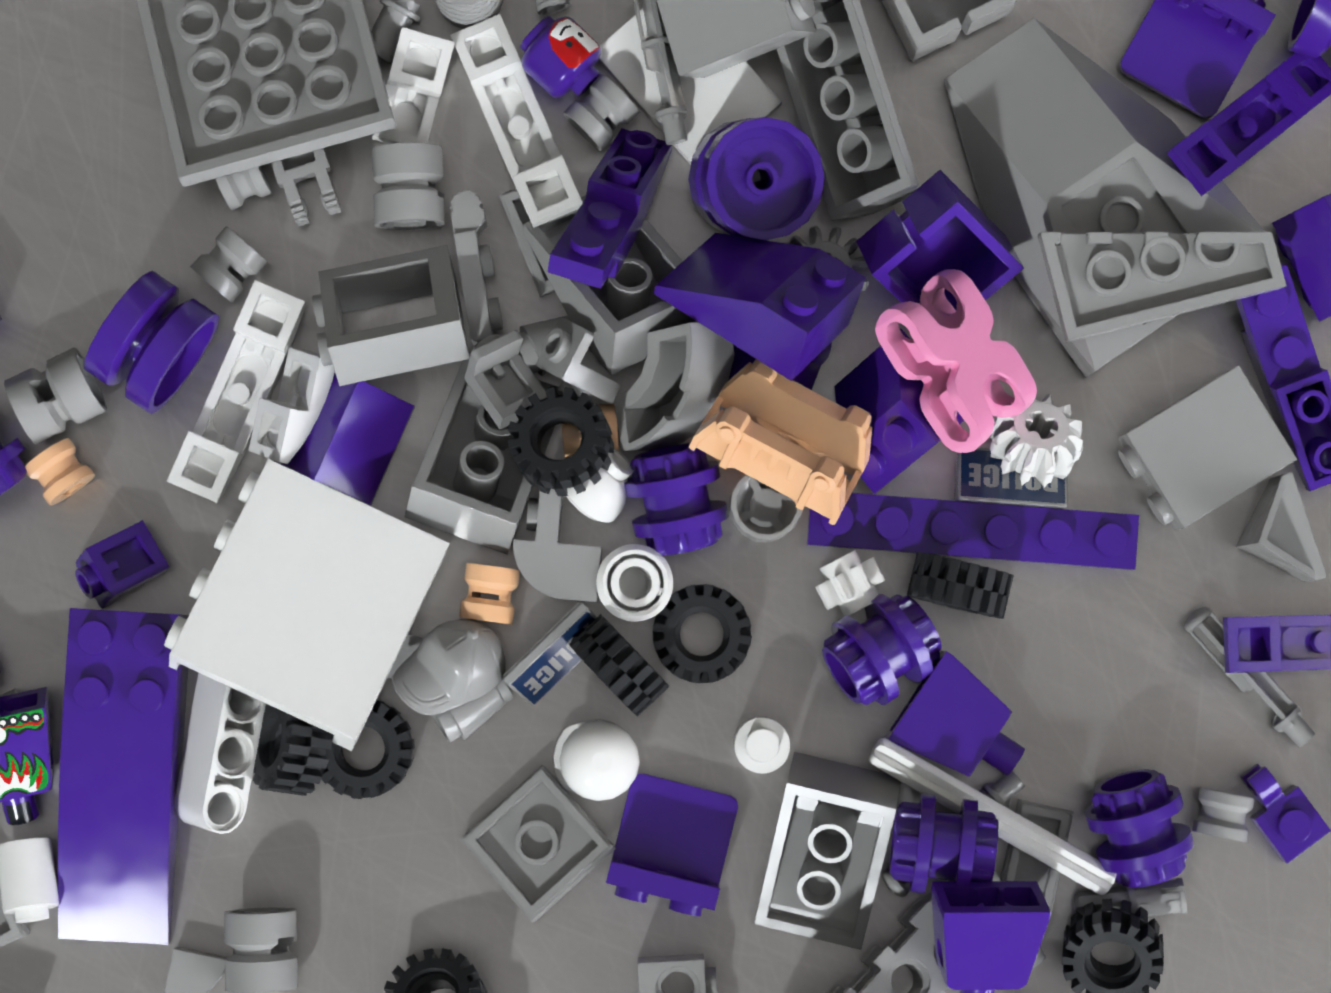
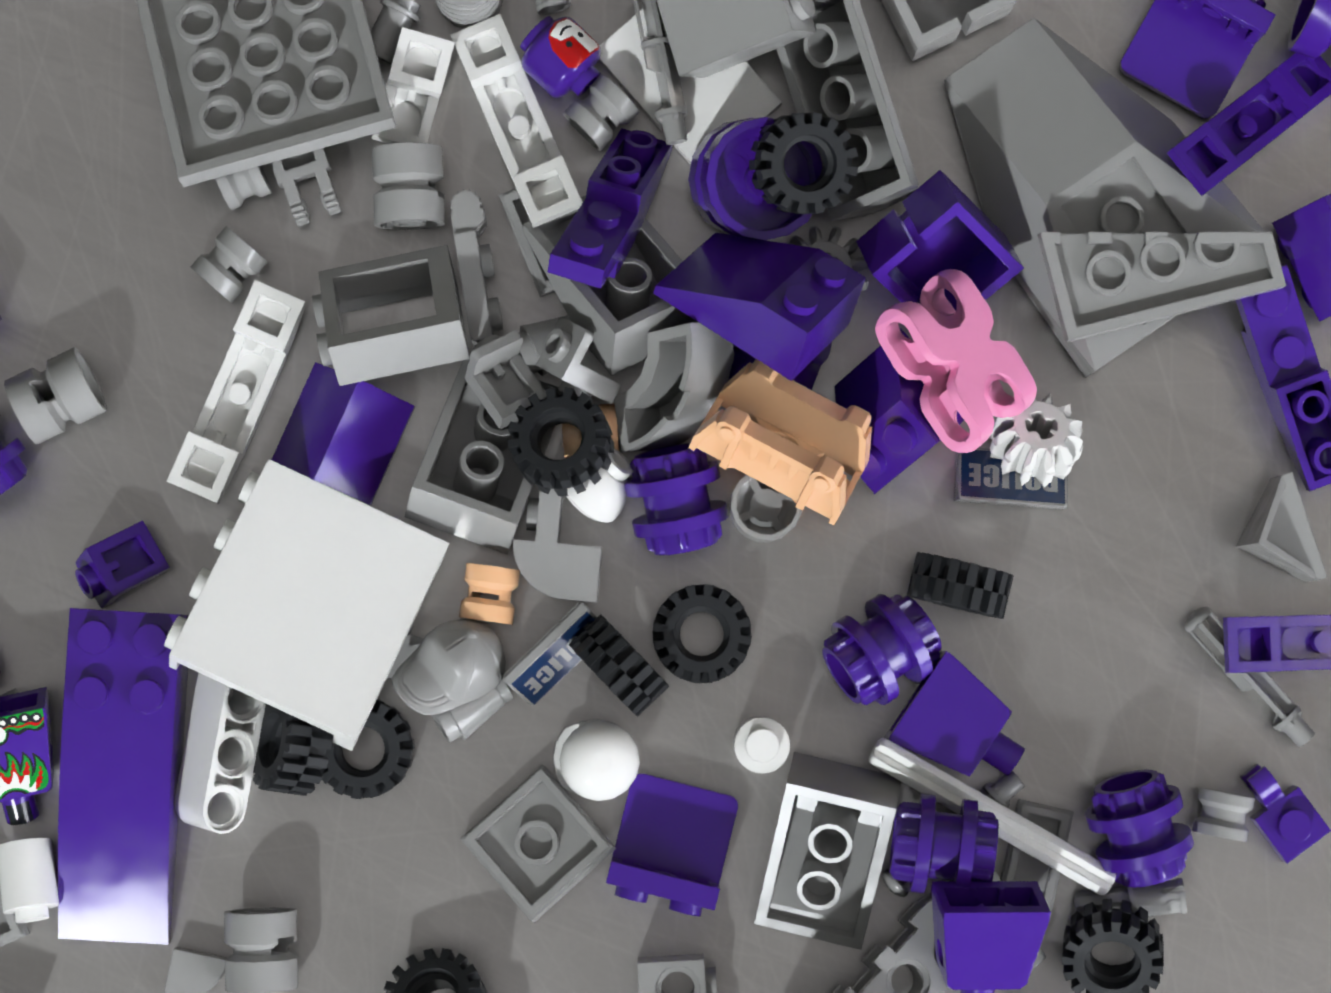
(59, 471): light nougat wheel -> none
(151, 342): dark purple wheel -> none
(286, 422): white slope -> none
(634, 582): white brick -> none
(836, 167): none -> black tyre
(850, 583): white gear -> none
(980, 531): dark purple plate -> none
(1205, 449): light grey brick -> none

